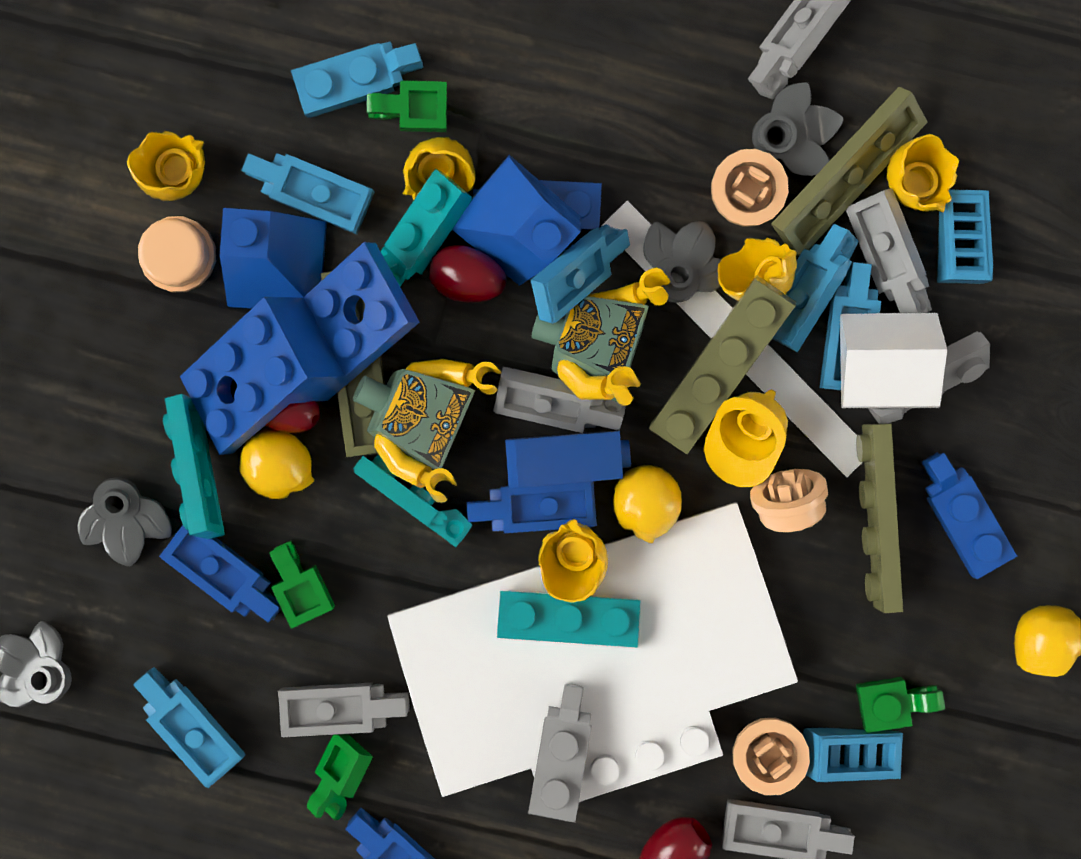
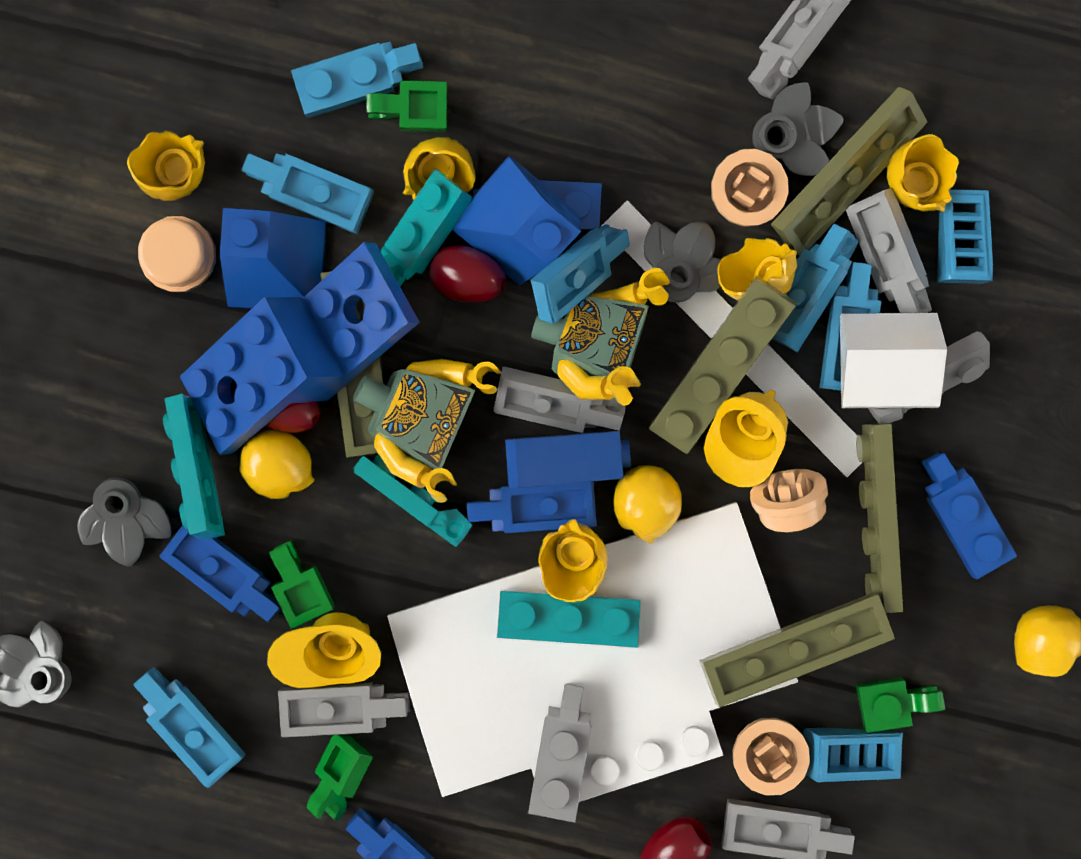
(325, 654): none -> yellow piece
(797, 649): none -> olive plate

